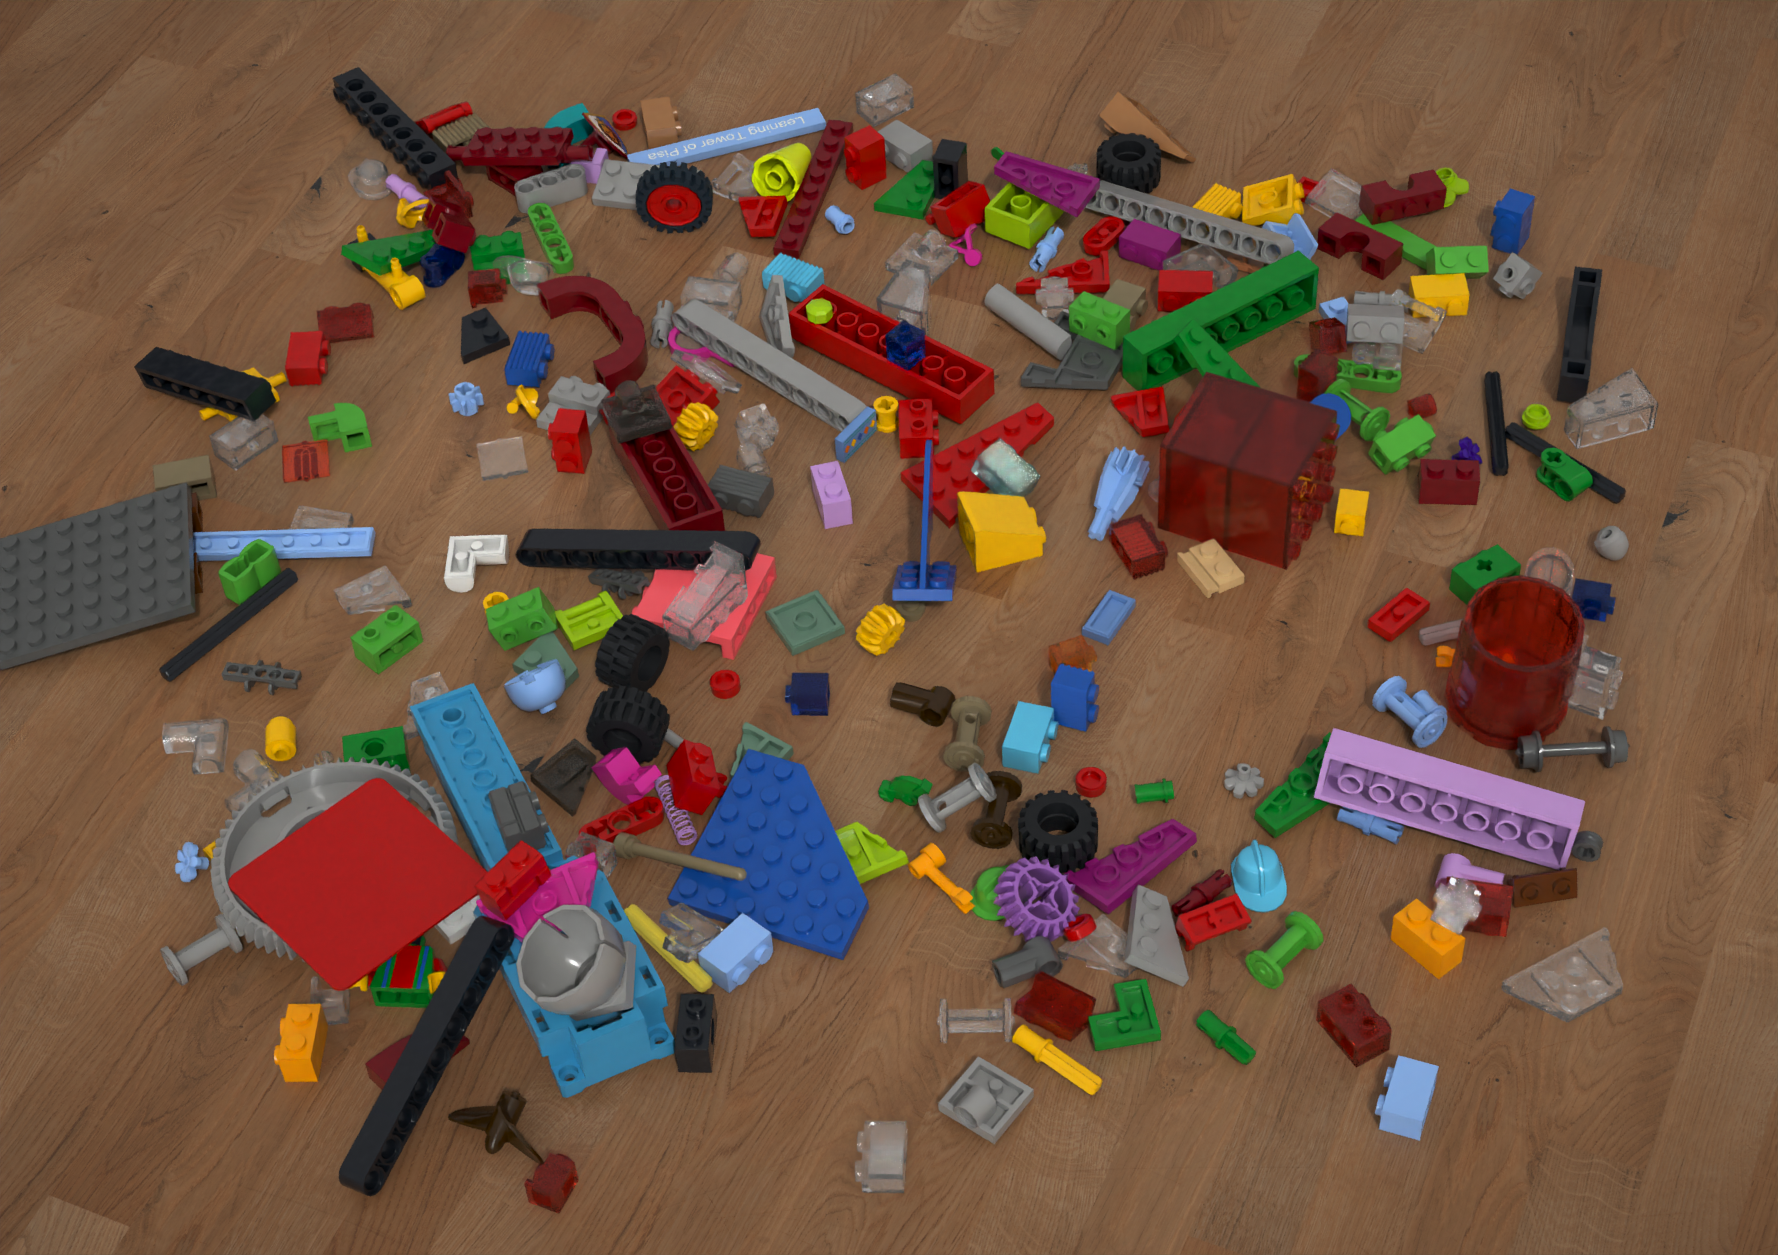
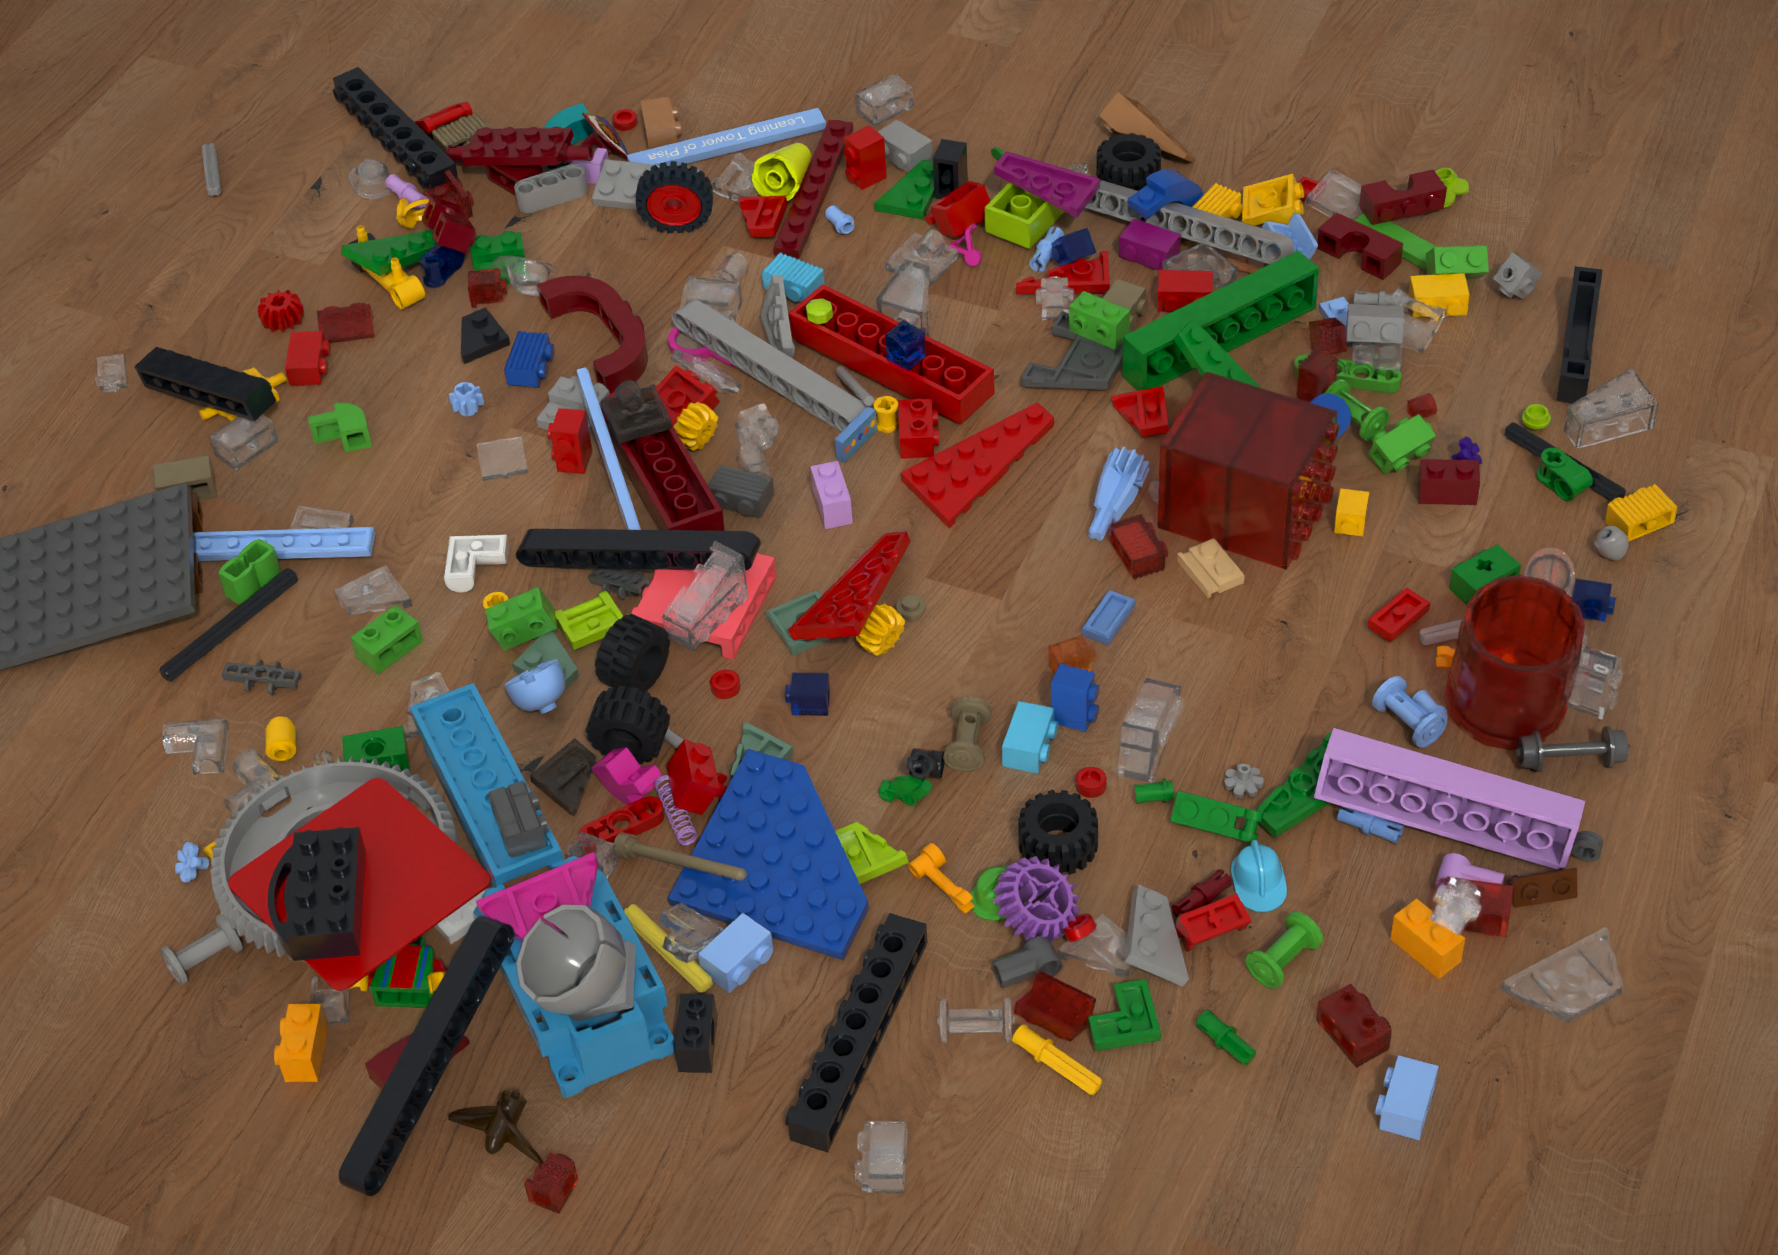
(111, 373): none -> clear bracket
(211, 169): none -> light grey axle
(280, 311): none -> red gear
(305, 461): clear red piece -> none
(320, 894): none -> black piece
(513, 880): red brick -> none
(528, 398): yellow piece -> none
(549, 238): bright green beam -> none
(607, 451): none -> light blue tile
(662, 324): light grey pin -> none
(851, 599): none -> red wing
(854, 385): none -> light grey bar
(894, 958): none -> black brick
(919, 579): blue piece -> none
(926, 763): none -> black piece
(930, 705): dark brown piece -> none
(957, 797): light grey hose -> none
(986, 1100): light grey plate -> none
(992, 831): dark brown hose -> none
(998, 529): yellow slope -> none
(1005, 470): clear light blue brick -> none
(1028, 321): light grey brick -> none
(1073, 247): none -> clear blue brick
(1103, 235): red plate -> none
(1115, 877): magenta wing -> none
(1148, 729): none -> clear wedge
(1163, 188): none -> blue arch
(1215, 816): none -> green plate
(1496, 423): black axle -> none
(1512, 221): blue brick -> none
(1641, 512): none -> yellow brick

